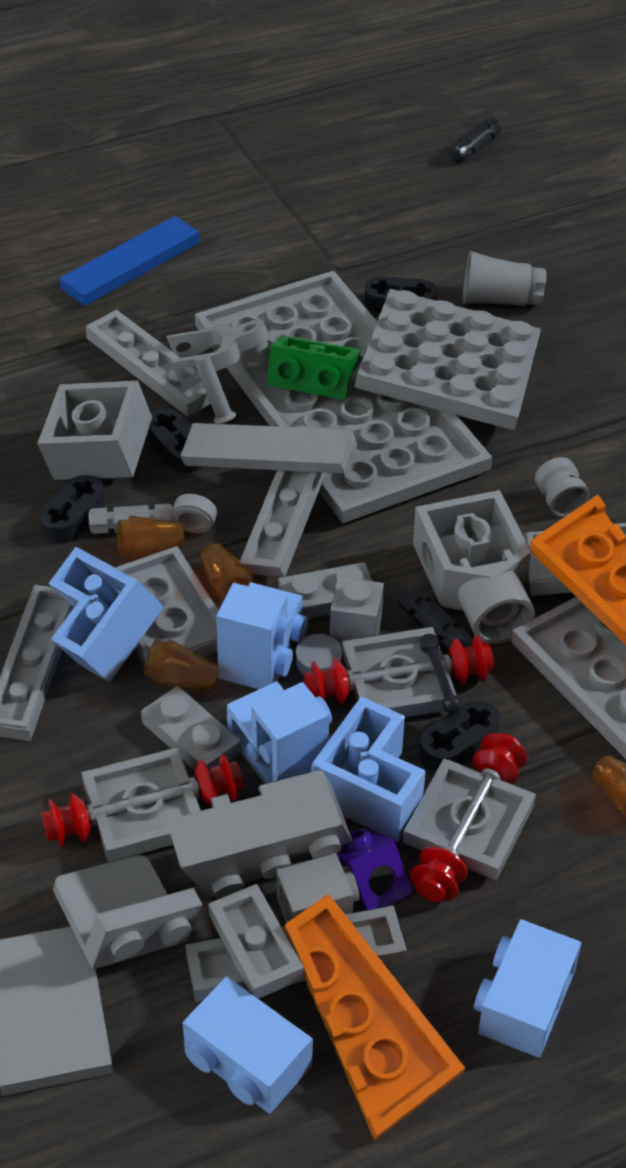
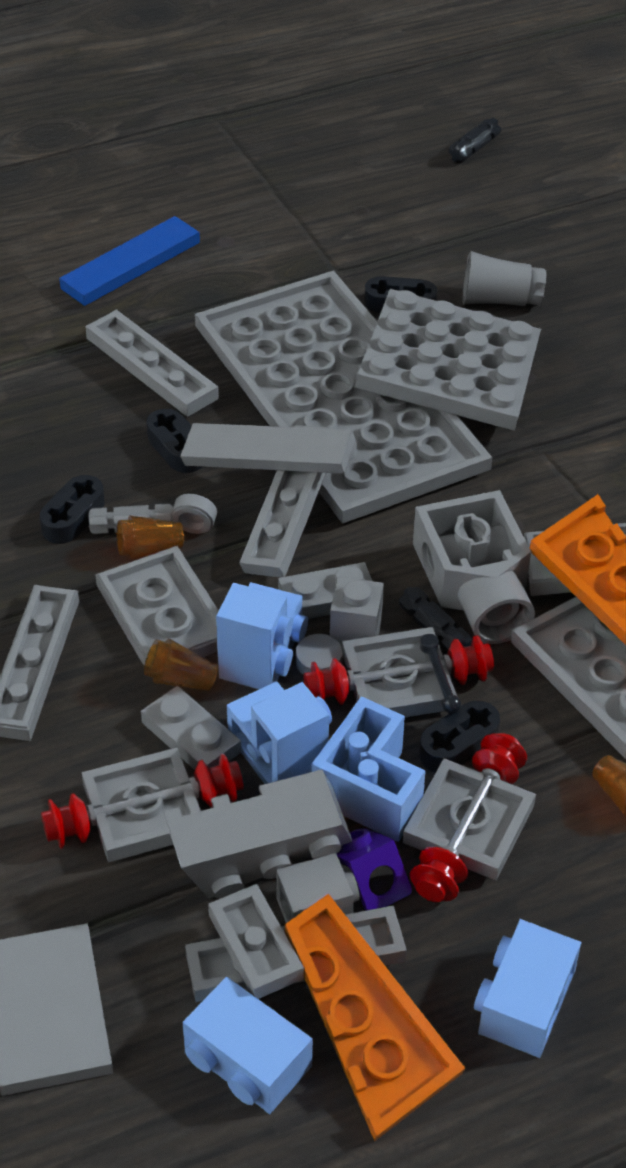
(95, 430): light grey brick -> none
(107, 615): light blue brick -> none
(124, 910): light grey bracket -> none
(223, 570): clear orange cone -> none
(246, 338): light grey piece -> none
(312, 366): green bracket -> none
(561, 486): light grey wheel -> none

